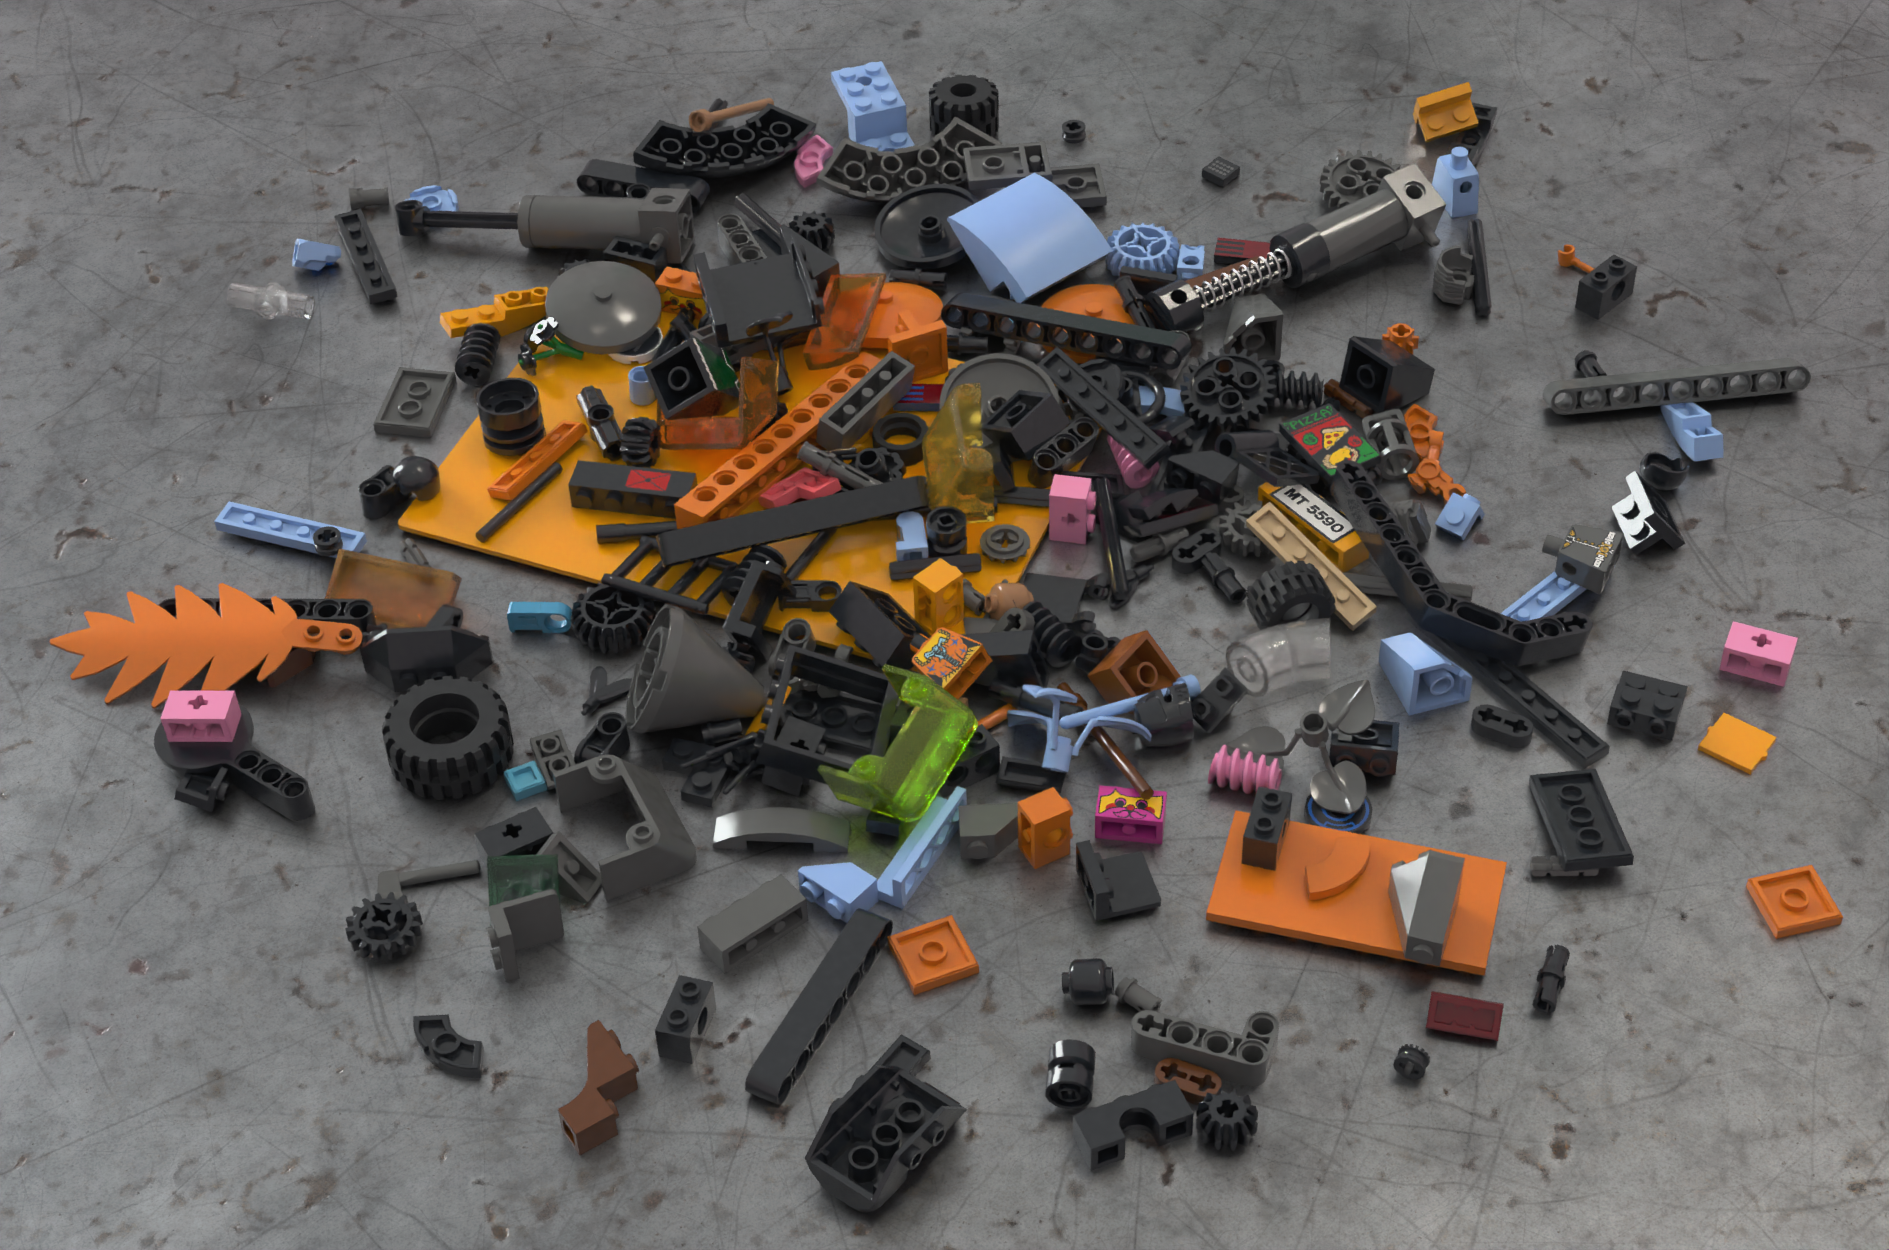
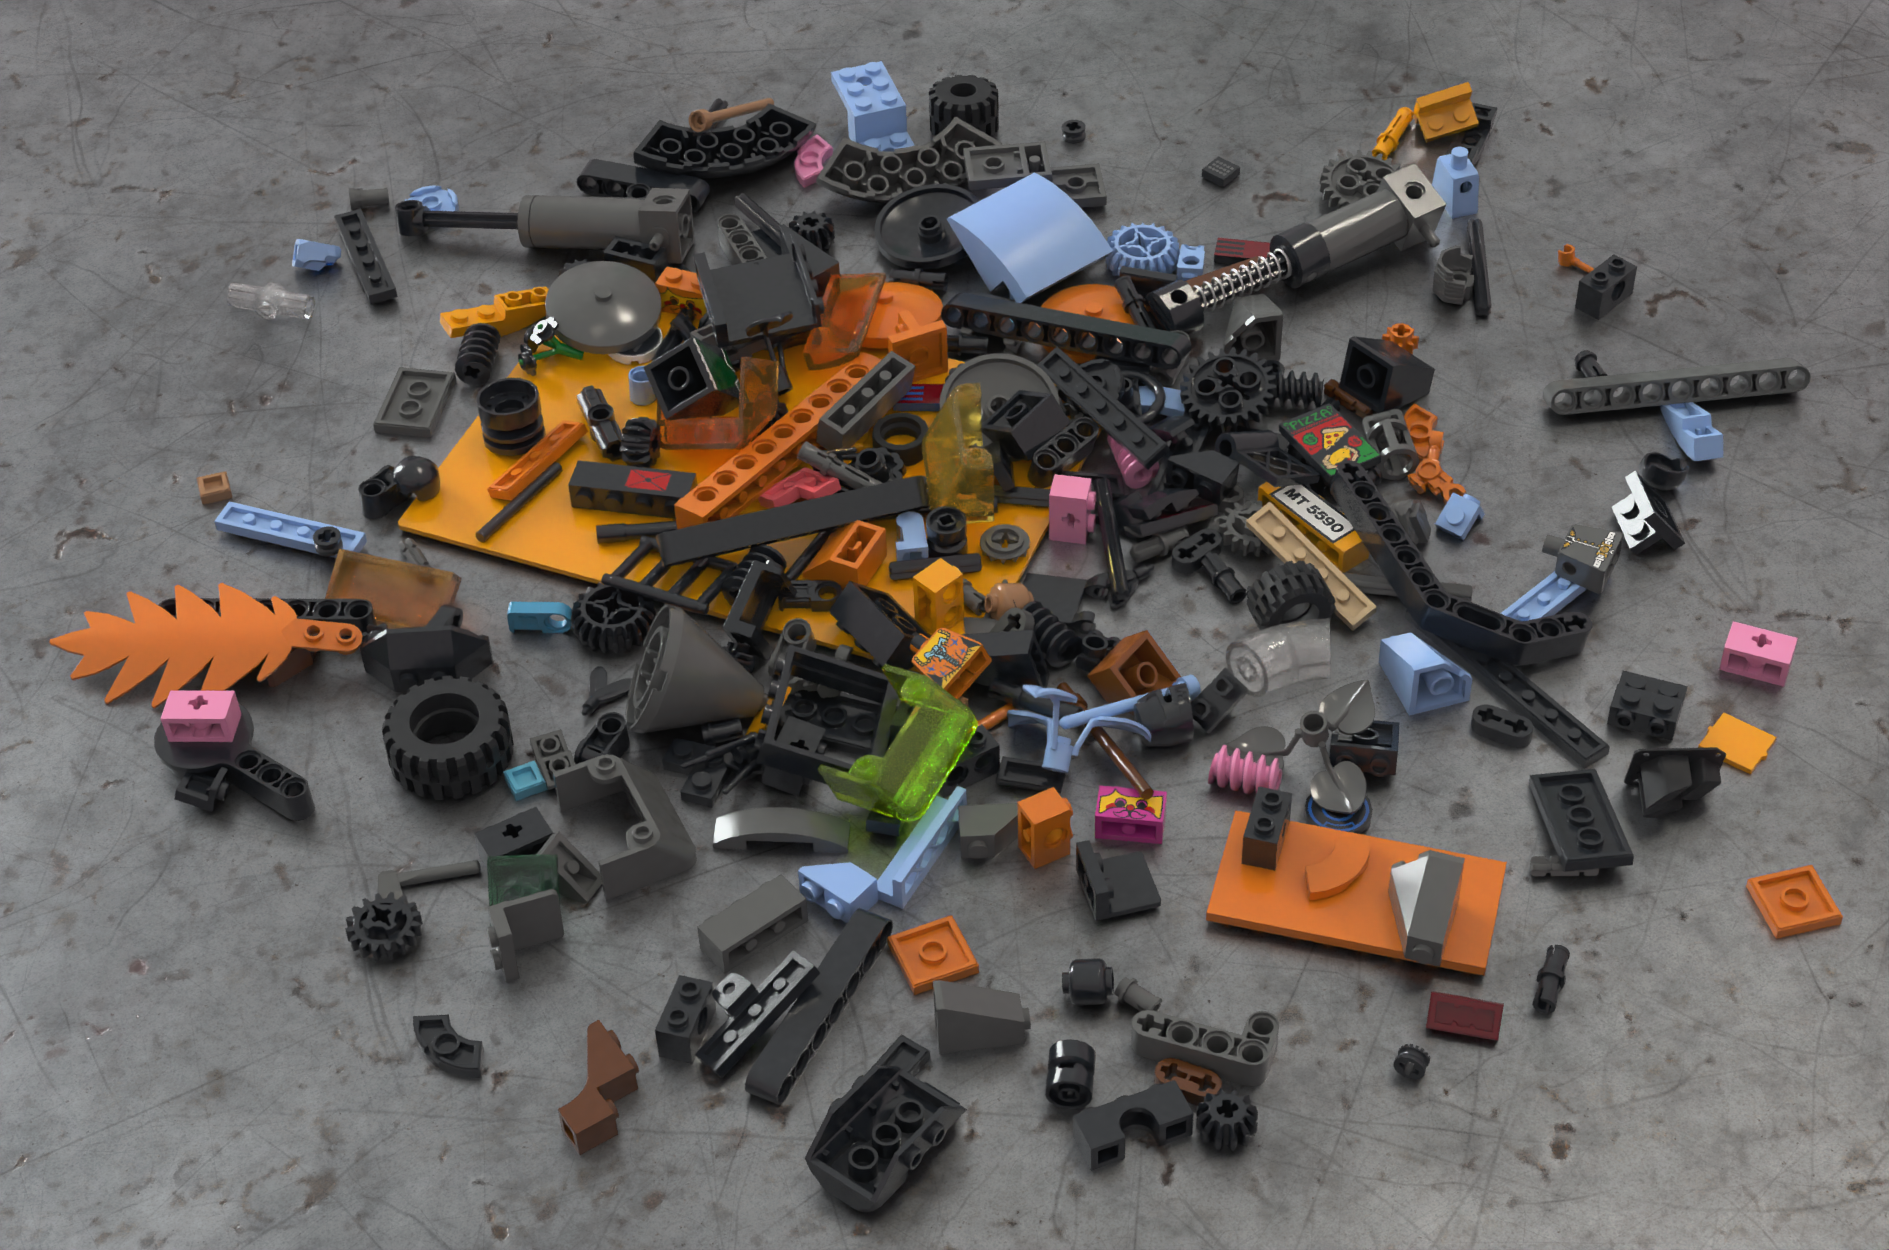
(214, 487): none -> medium nougat tile
(753, 1010): none -> black plate
(850, 555): none -> orange slope
(977, 1017): none -> dark grey slope
(1388, 140): none -> light orange pin
(1673, 772): none -> black piece

